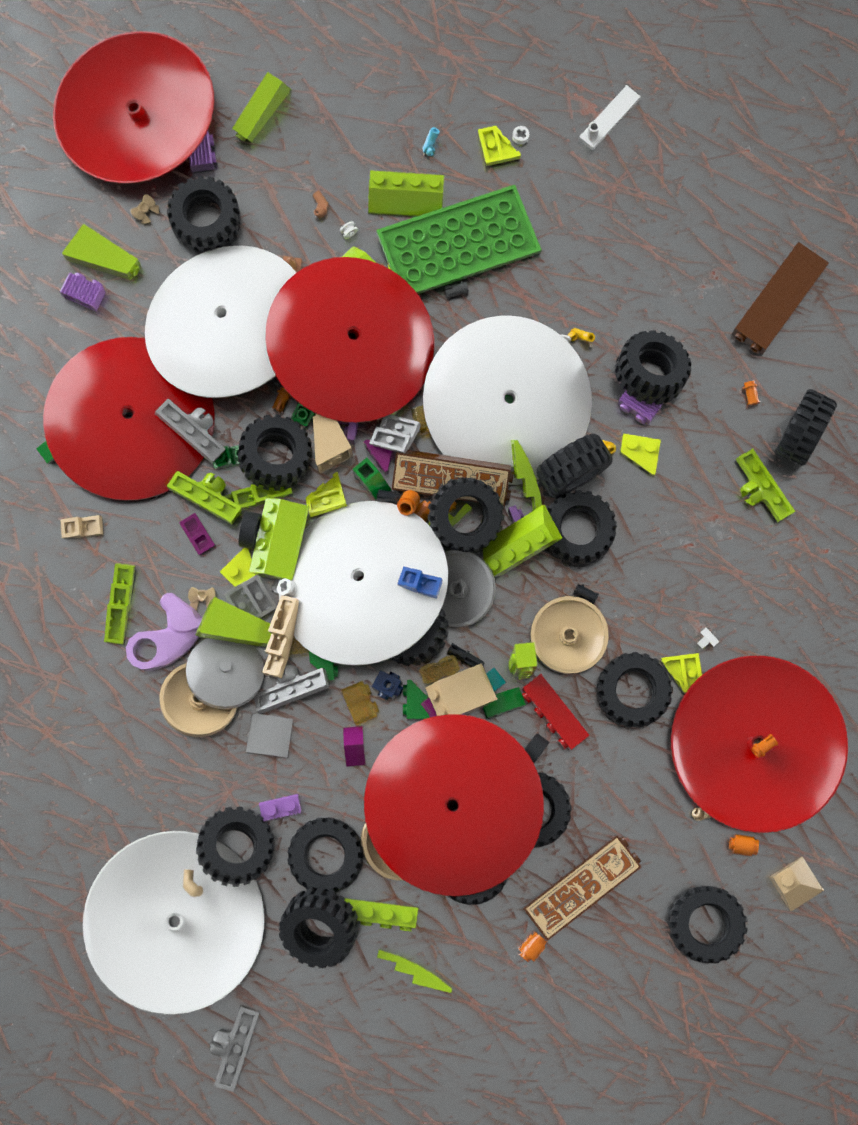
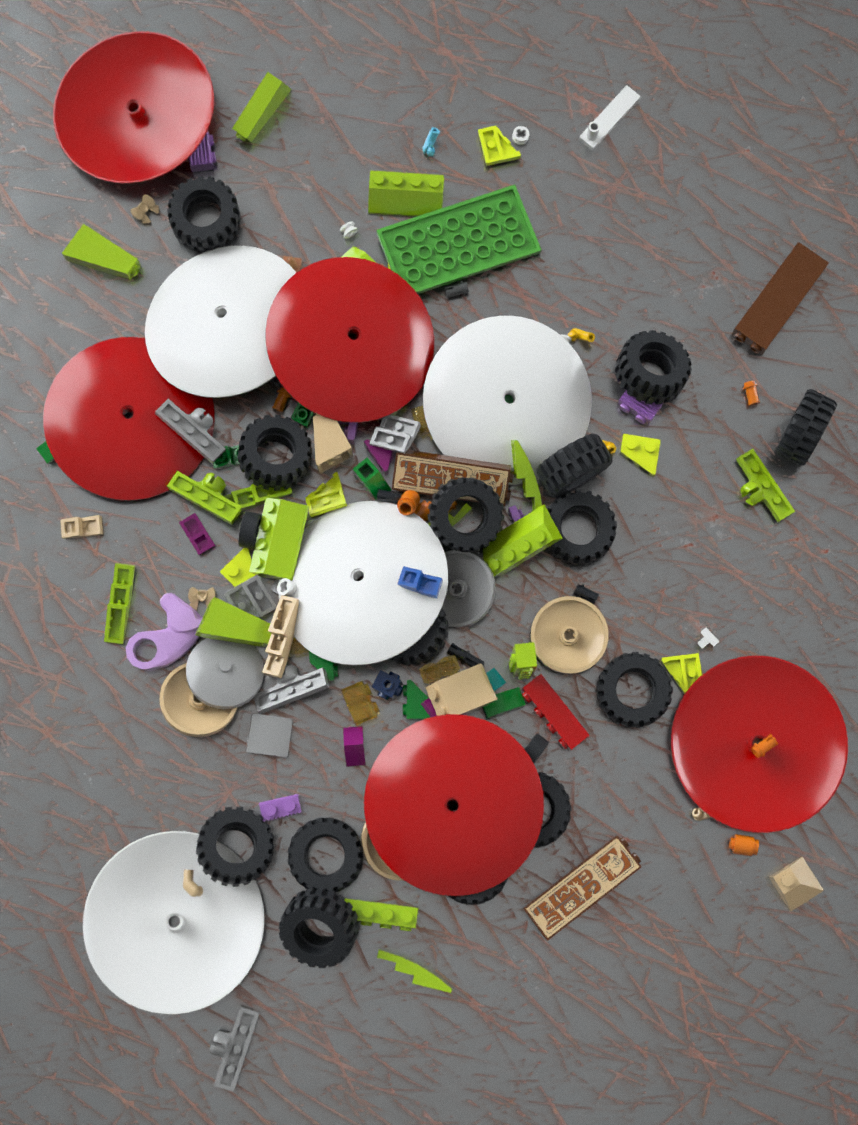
(83, 291): medium lavender brick -> none
(322, 206): nougat arm -> none
(532, 947): orange brick -> none
(734, 918): black tyre -> none

